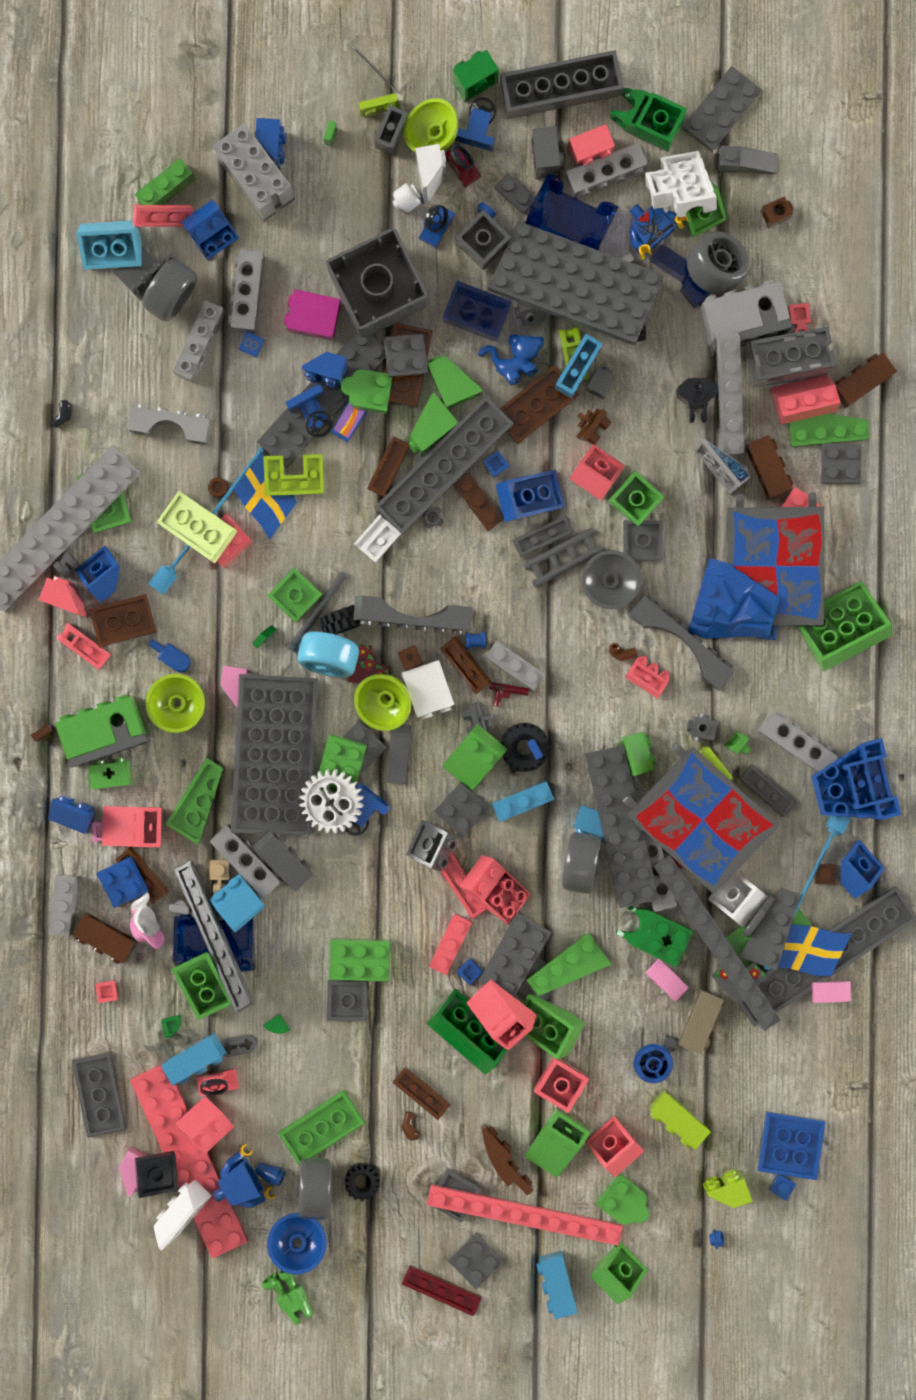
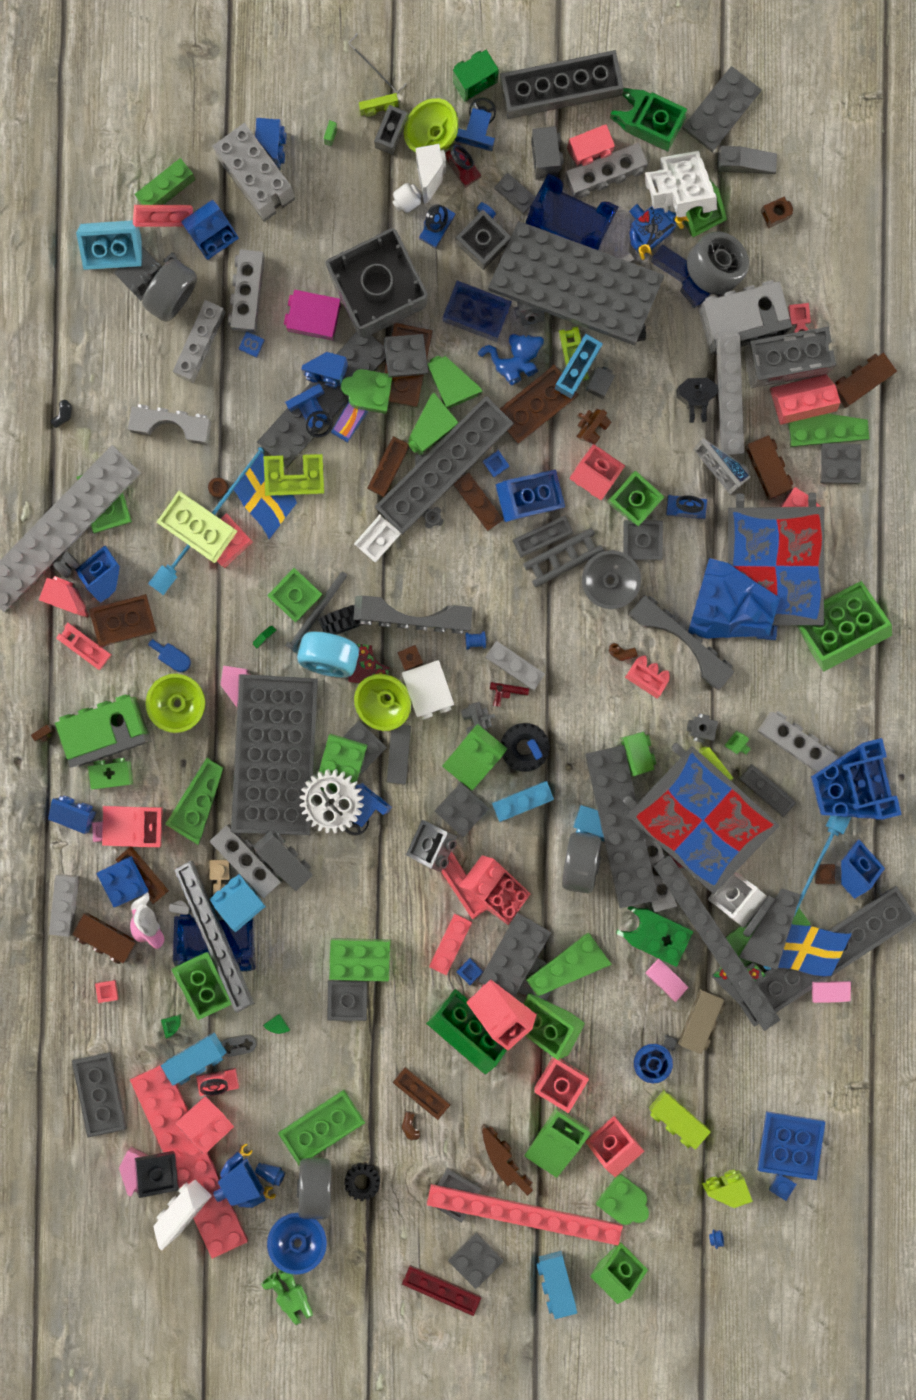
(465, 665): reddish brown plate -> none
(686, 506): none -> blue piece

